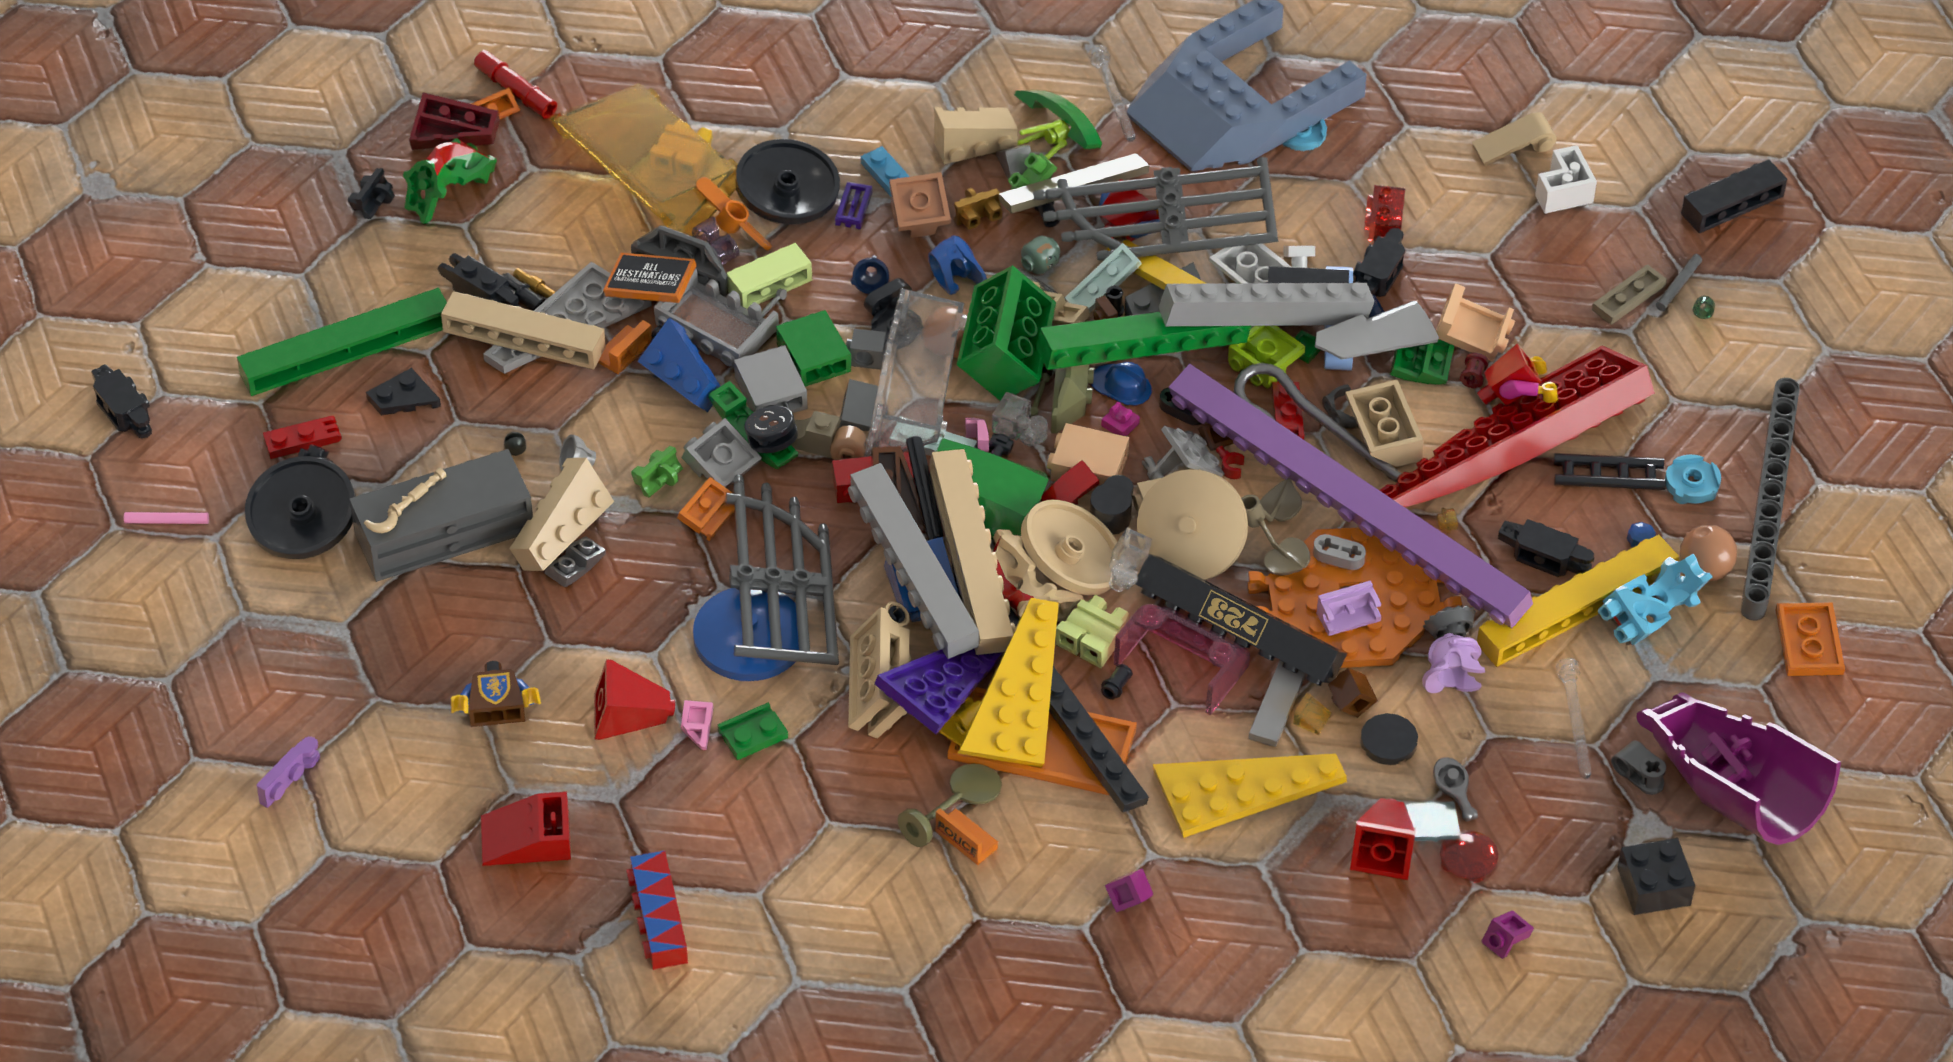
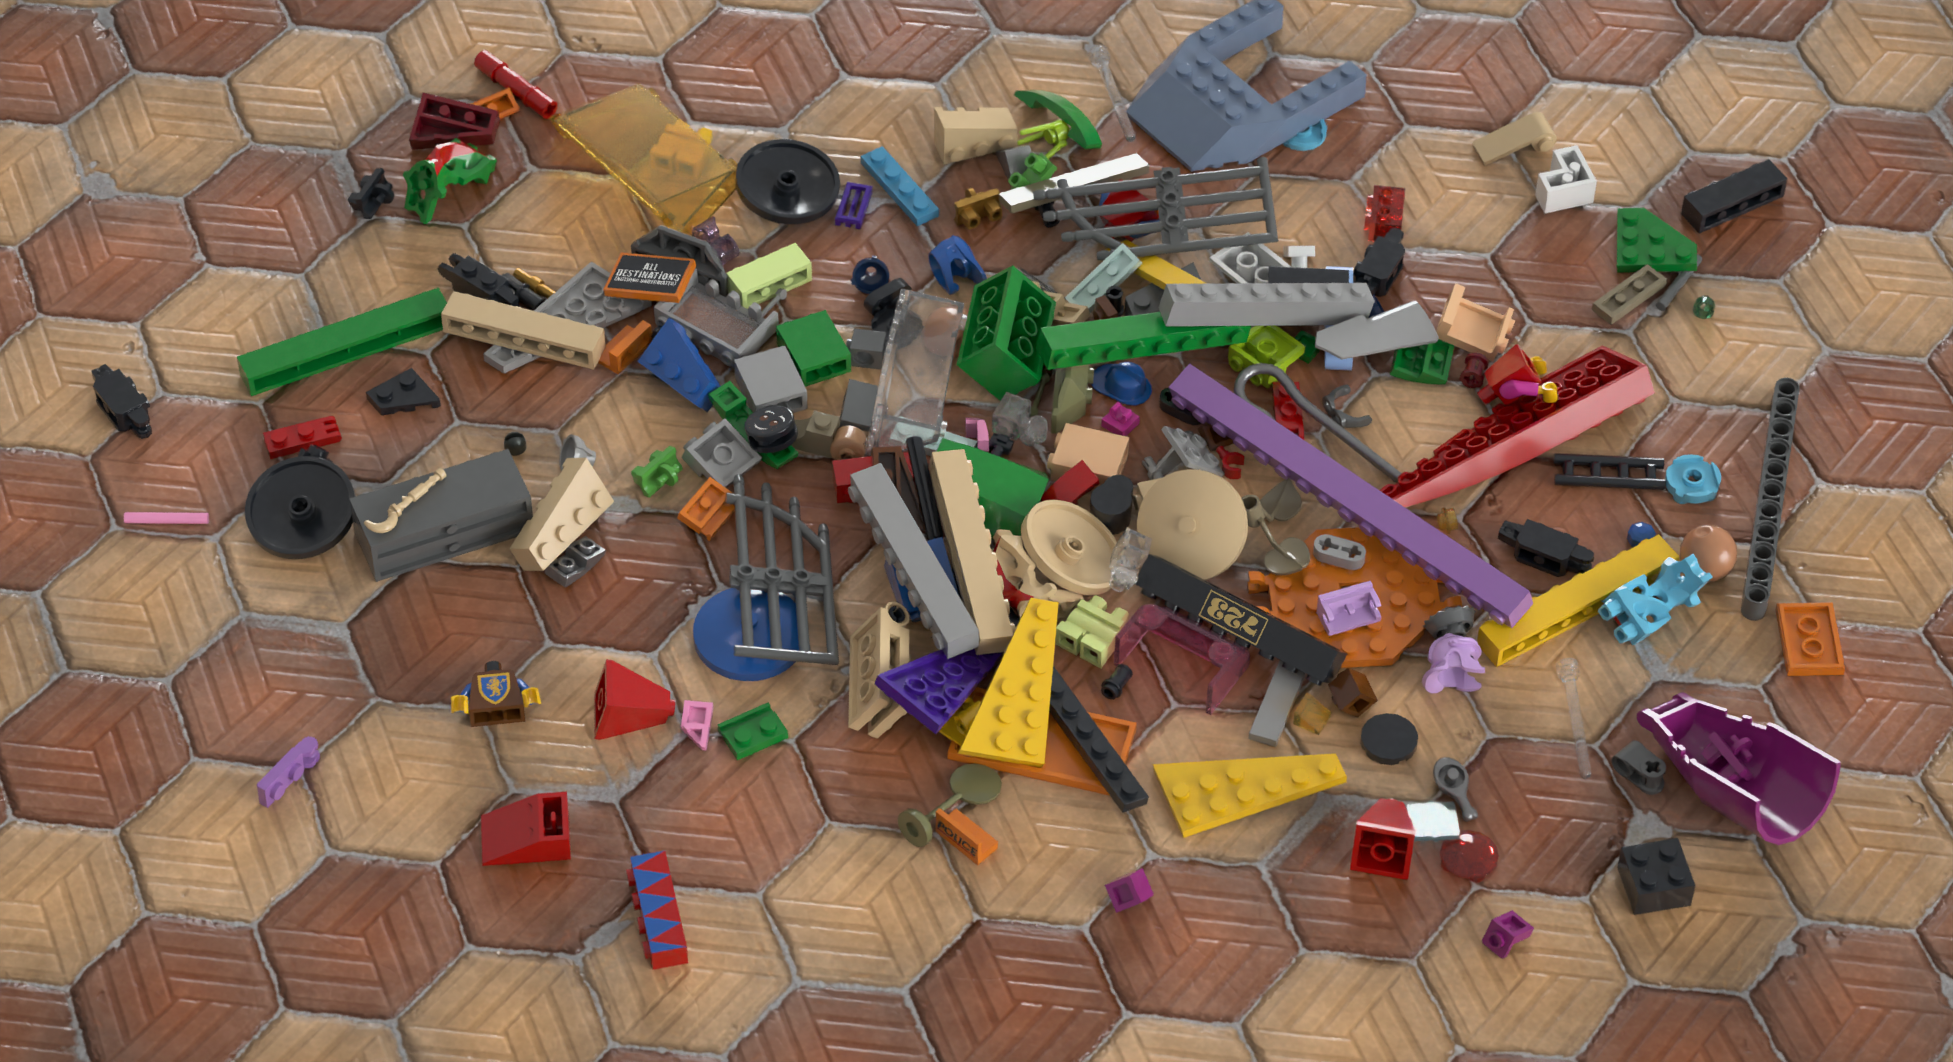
(731, 213): orange piece -> none
(919, 204): nougat panel -> none
(1040, 254): sand green head -> none
(1386, 423): tan slope -> none
(1650, 241): none -> green plate

